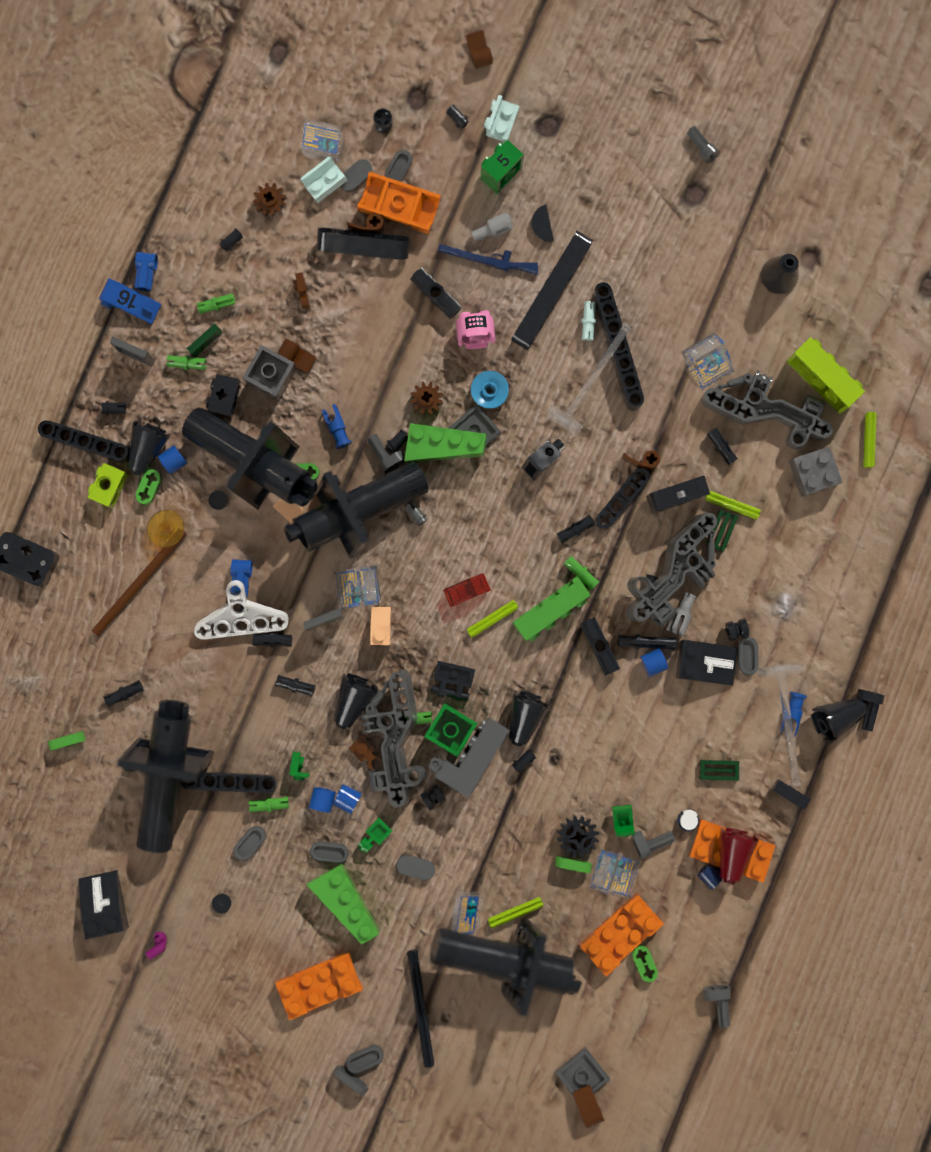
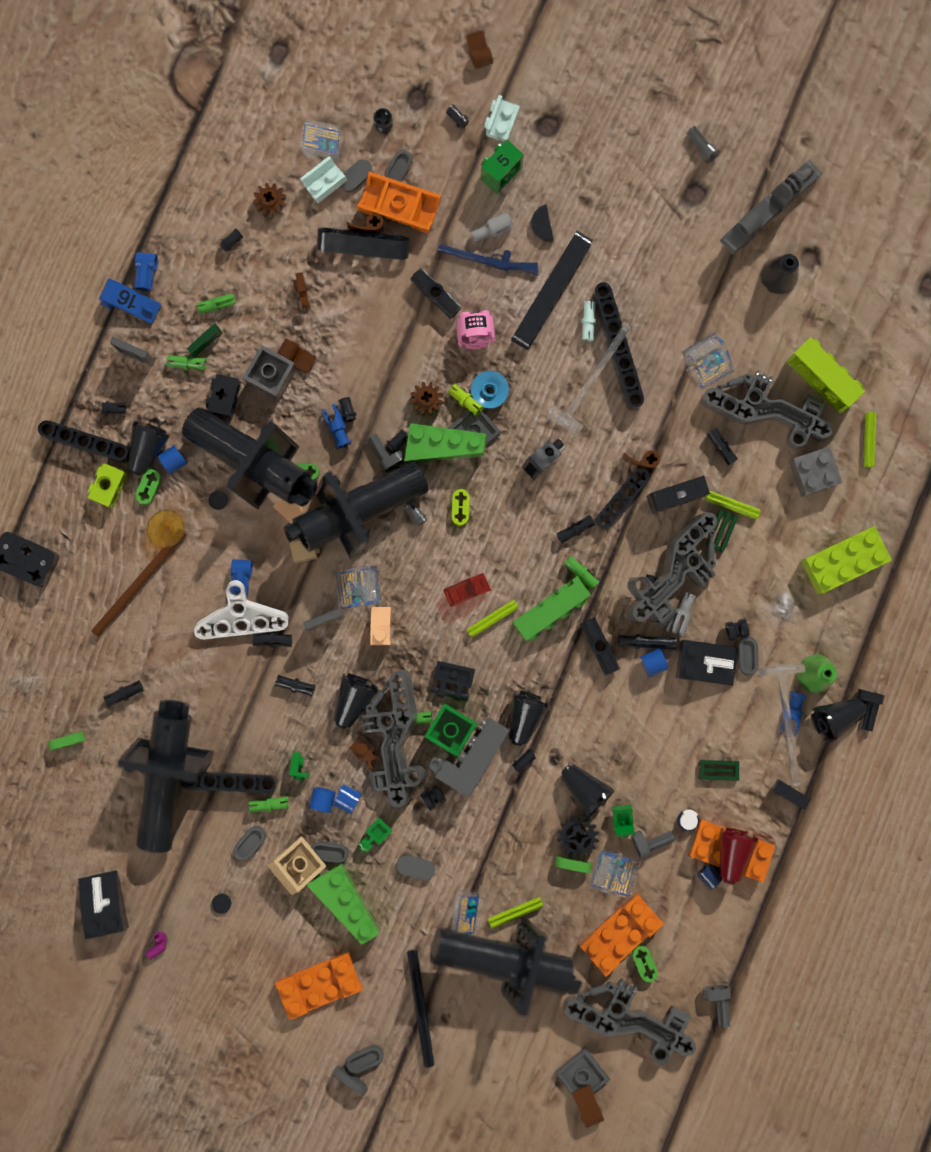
(296, 866): none -> tan slope
(300, 554): none -> tan brick
(347, 409): none -> black pin
(455, 507): none -> lime beam
(465, 399): none -> lime pin
(586, 789): none -> black cone
(625, 1021): none -> dark grey beam
(770, 206): none -> dark grey beam
(818, 673): none -> bright green cone
(846, 560): none -> lime brick

